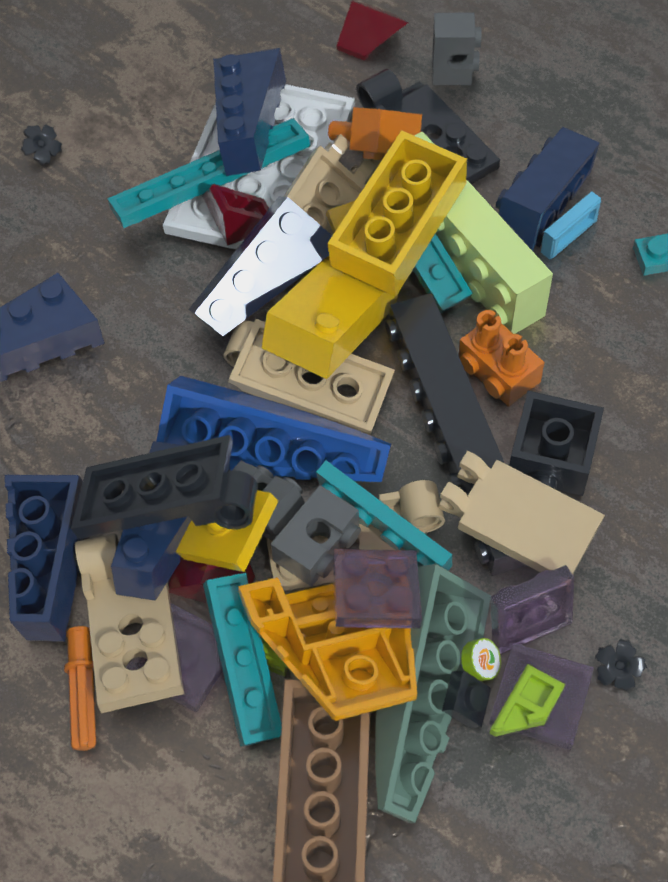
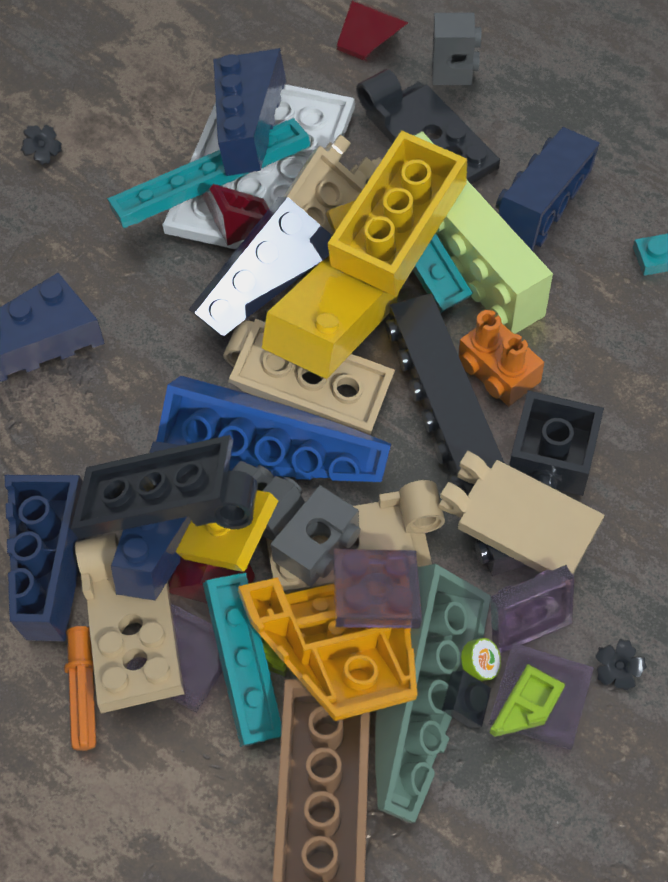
(374, 130): orange brick -> none
(395, 529): teal plate -> none
(570, 225): medium azure tile -> none

